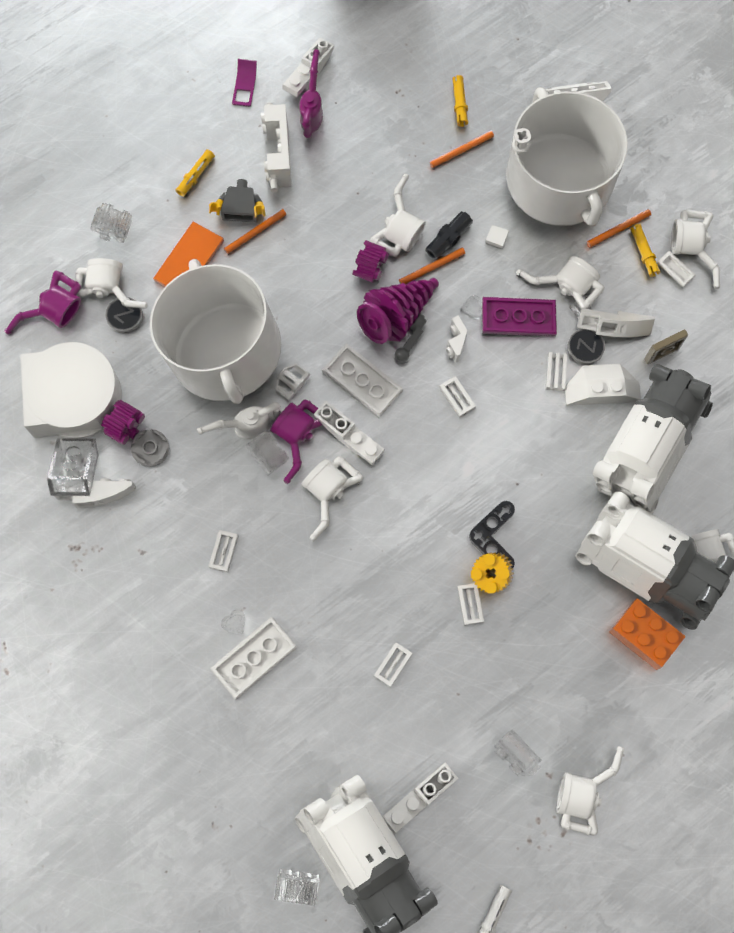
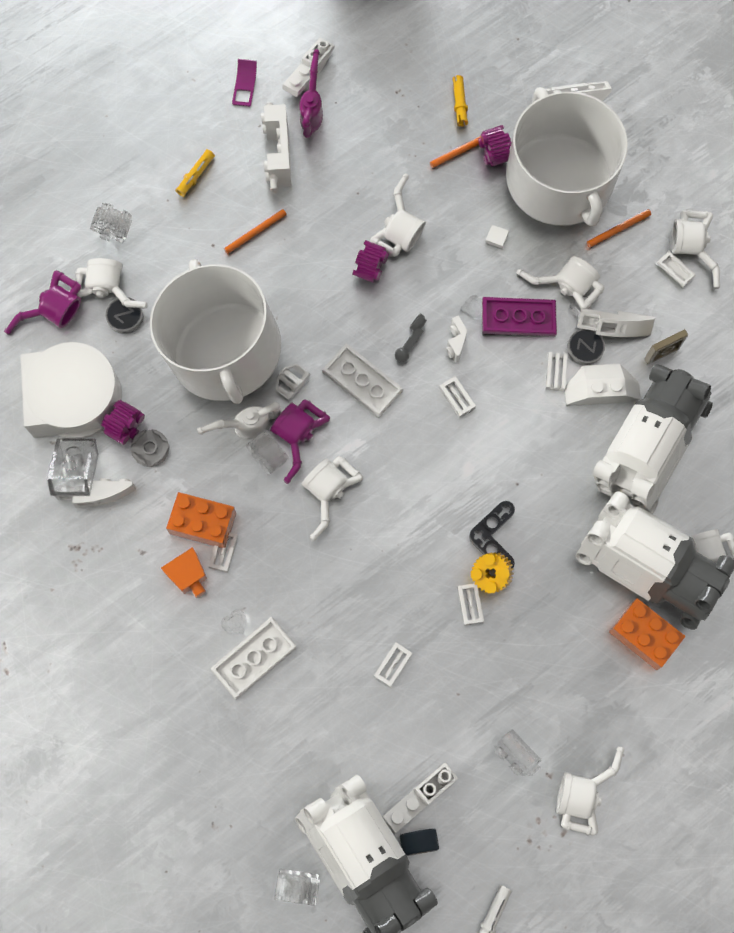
(187, 573): none -> orange torso
(195, 244): orange tile -> none
(201, 520): none -> orange brick
(238, 204): dark grey torso -> none
(348, 433): white slope -> none
(393, 309): magenta plant -> none
(419, 842): none -> black wheel
(432, 266): orange bar -> none
(449, 235): black piece -> none
(495, 145): none -> magenta brick
(519, 139): white bush -> none
(648, 258): yellow pin -> none

